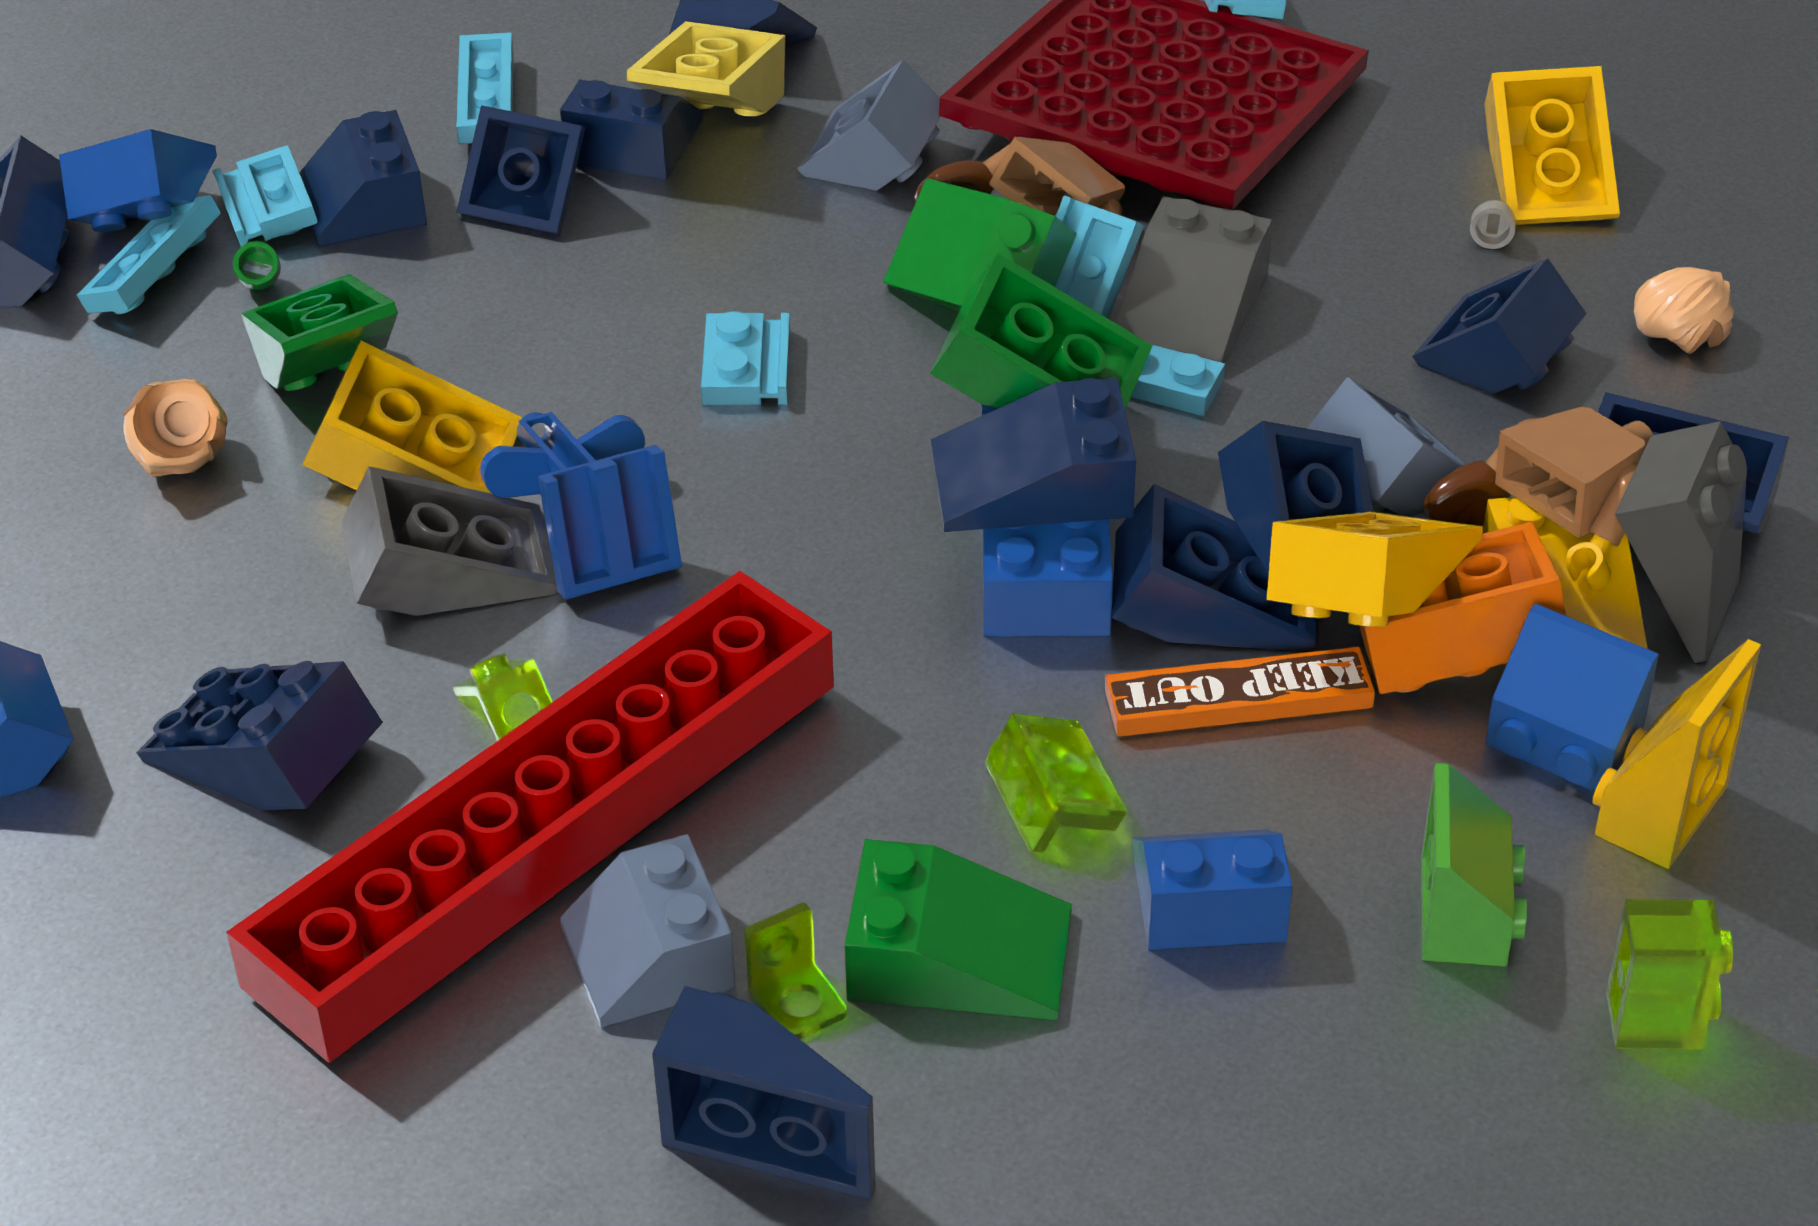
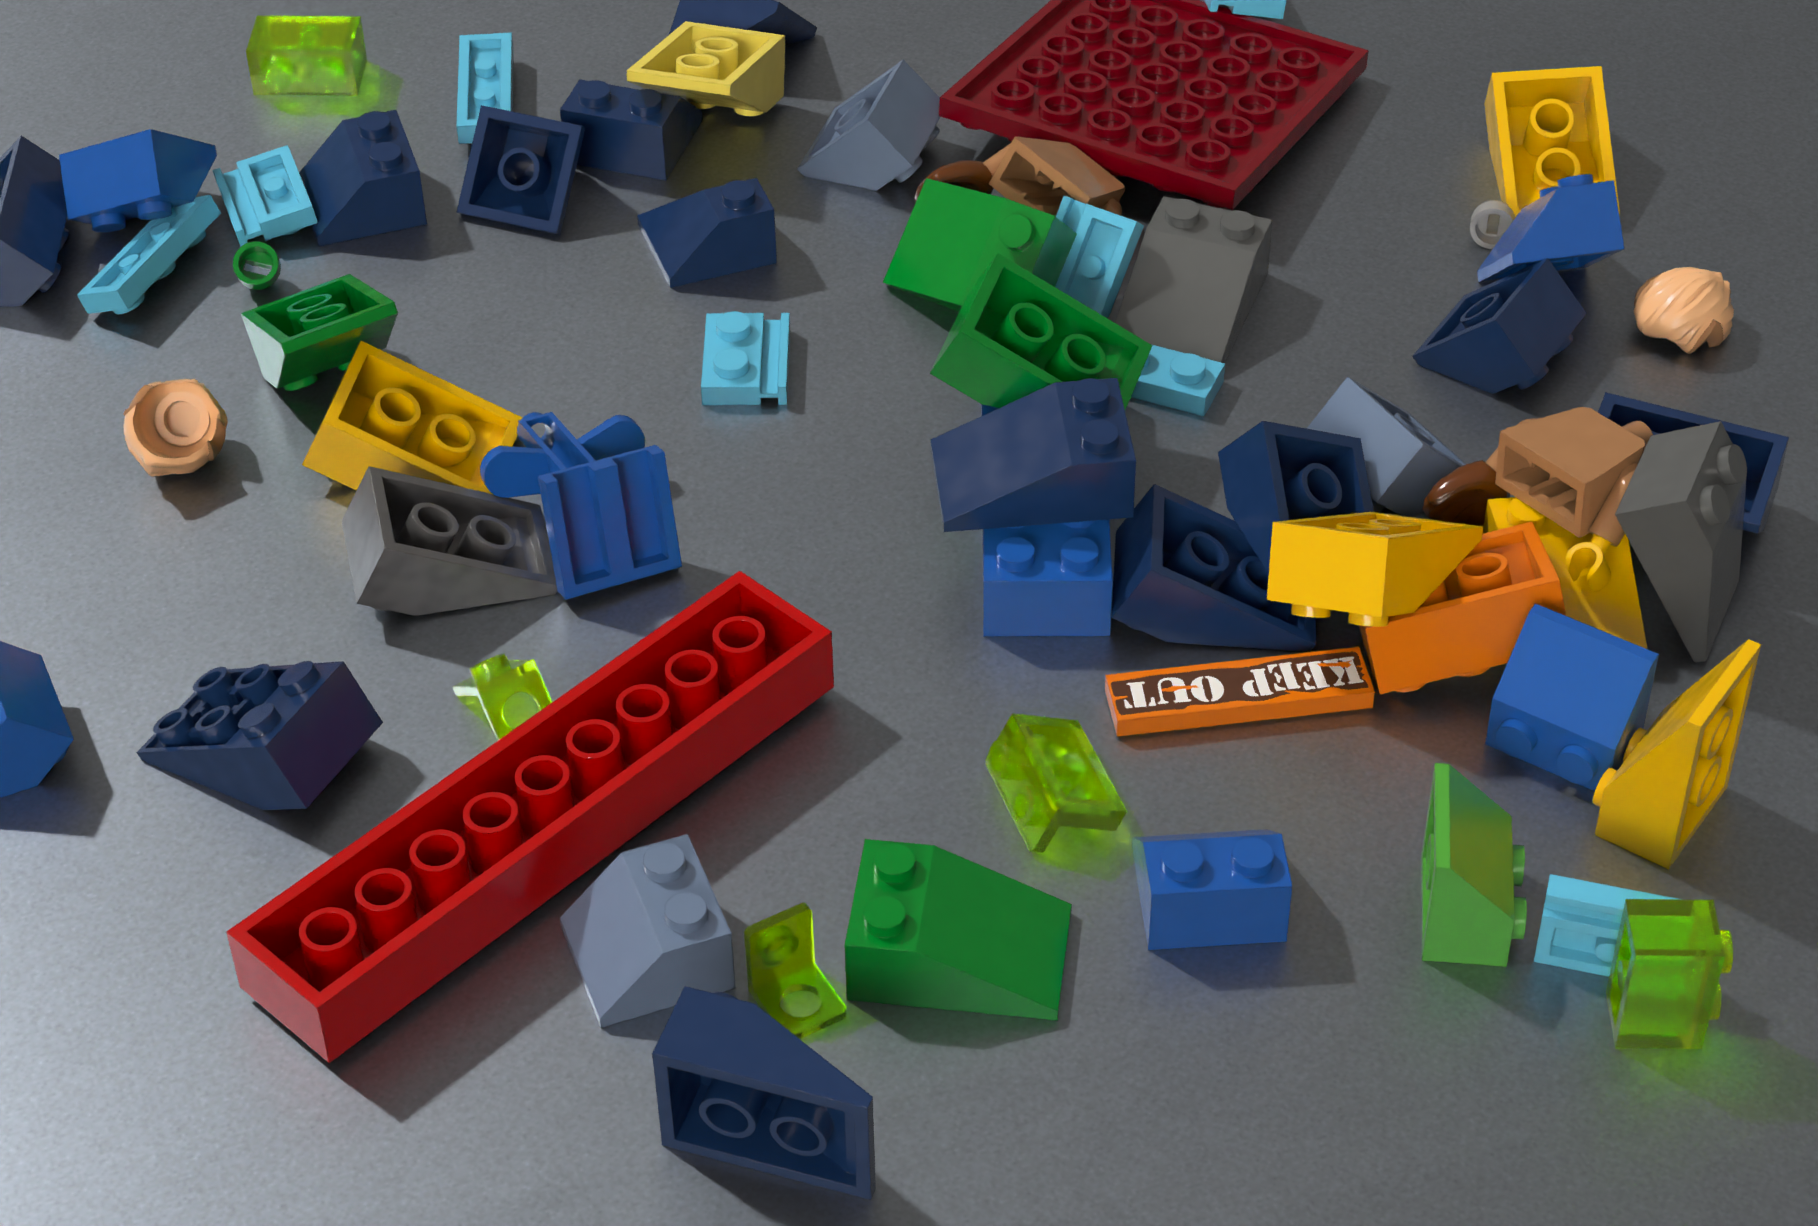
(307, 55): none -> clear neon green brick
(712, 233): none -> dark blue slope
(1567, 224): none -> blue slope
(1582, 924): none -> medium azure plate

